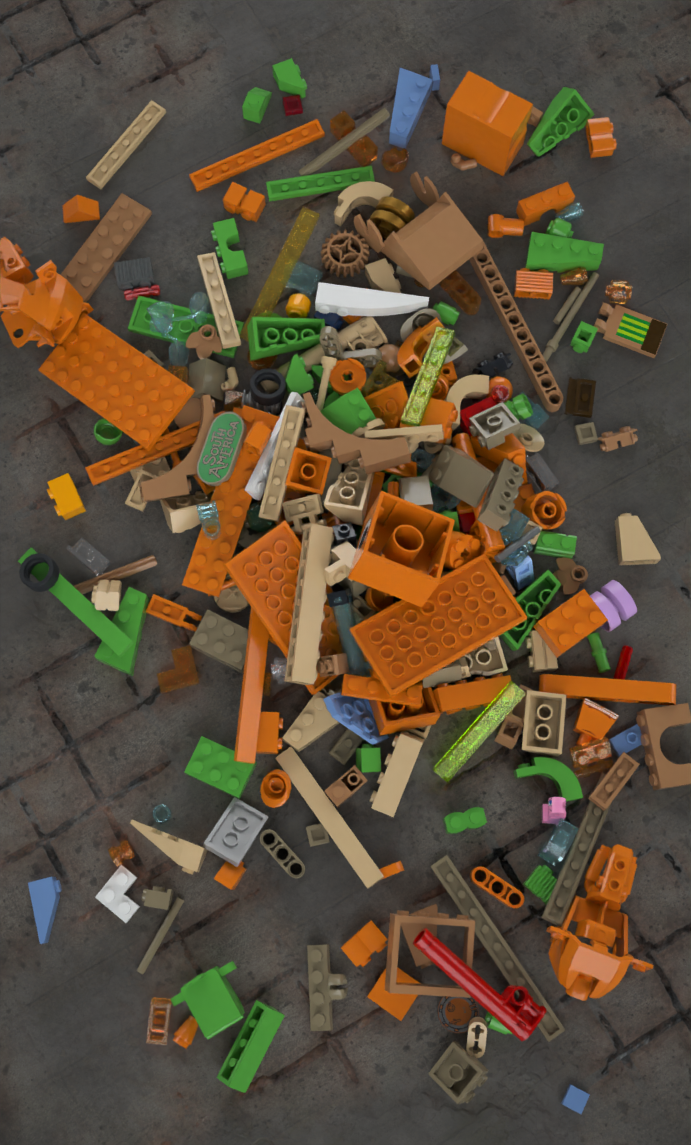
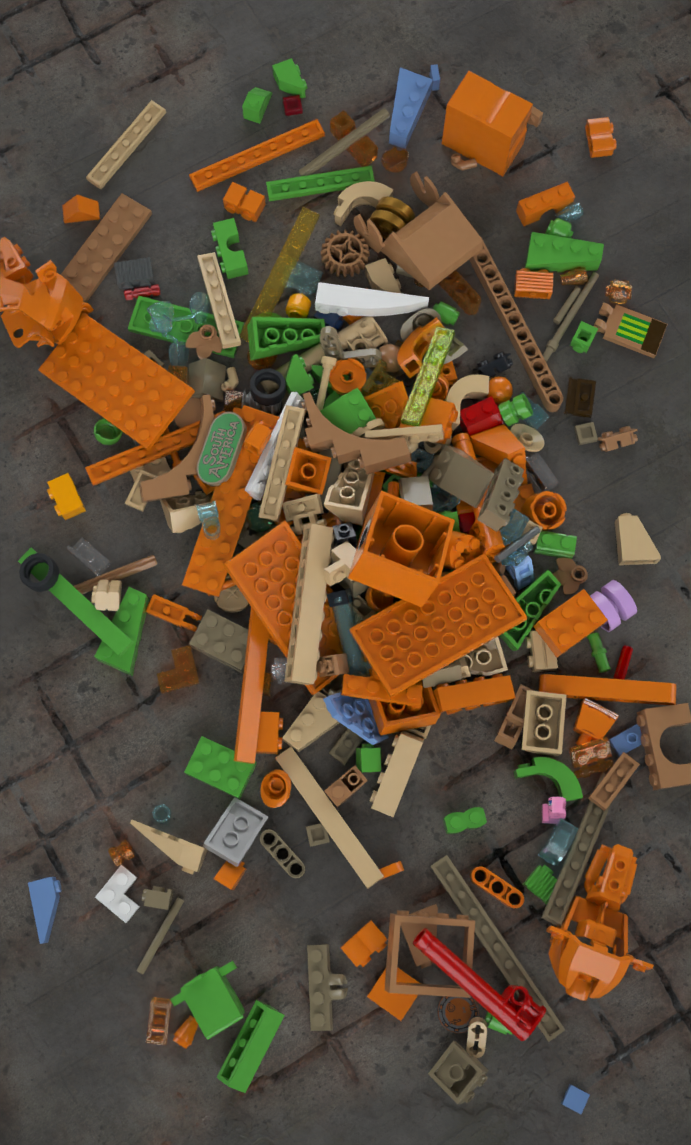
(479, 731): clear neon green tile -> none
(493, 425): dark tan plate -> none
(499, 393): clear red plate -> none
(502, 226): orange piece -> none
(563, 117): bright green wedge -> none

